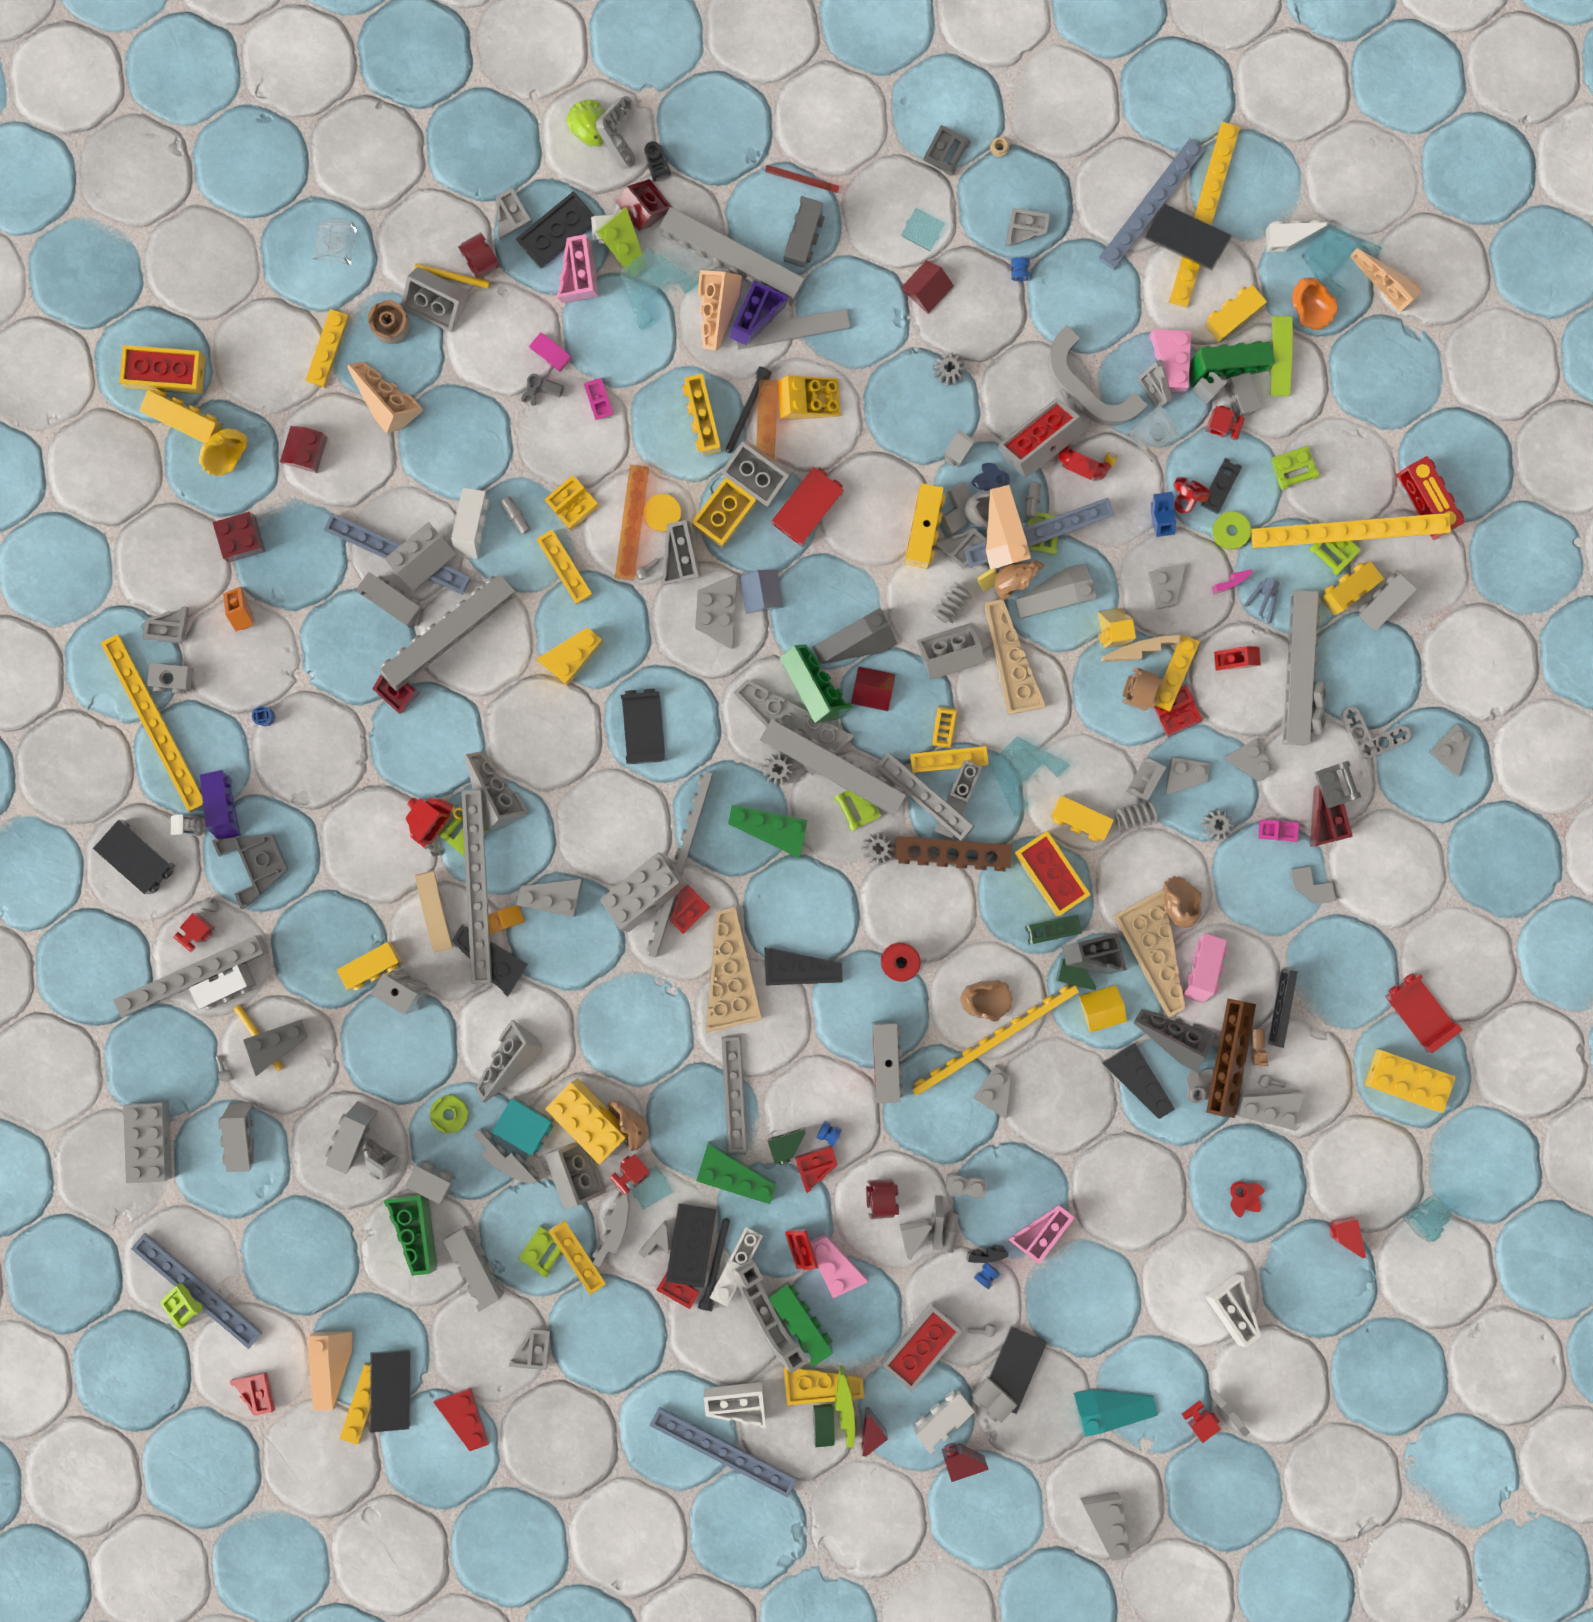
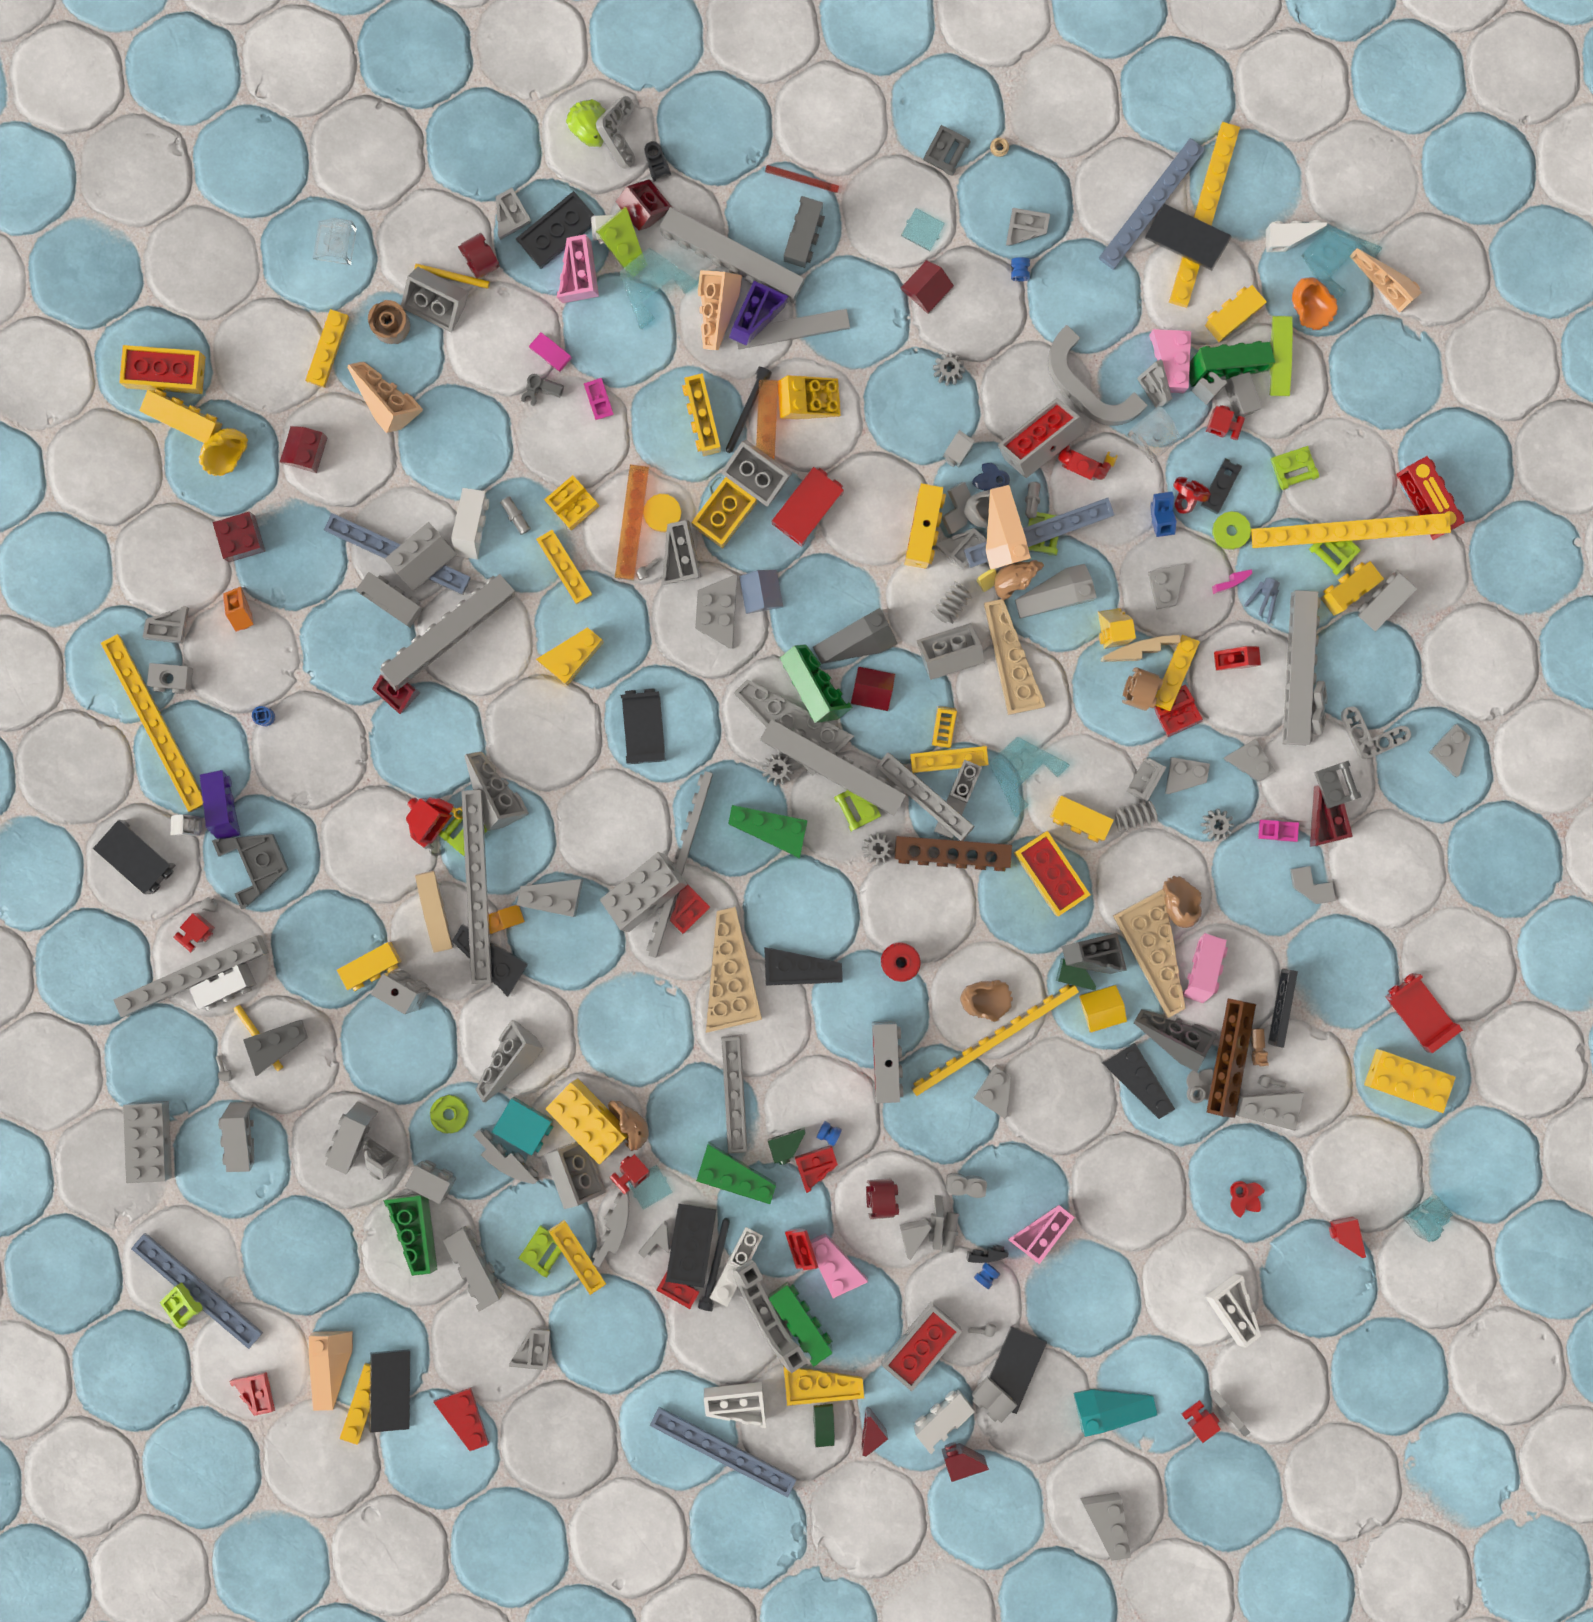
(844, 1403): lime slope -> none
(1054, 929): dark green plate -> none

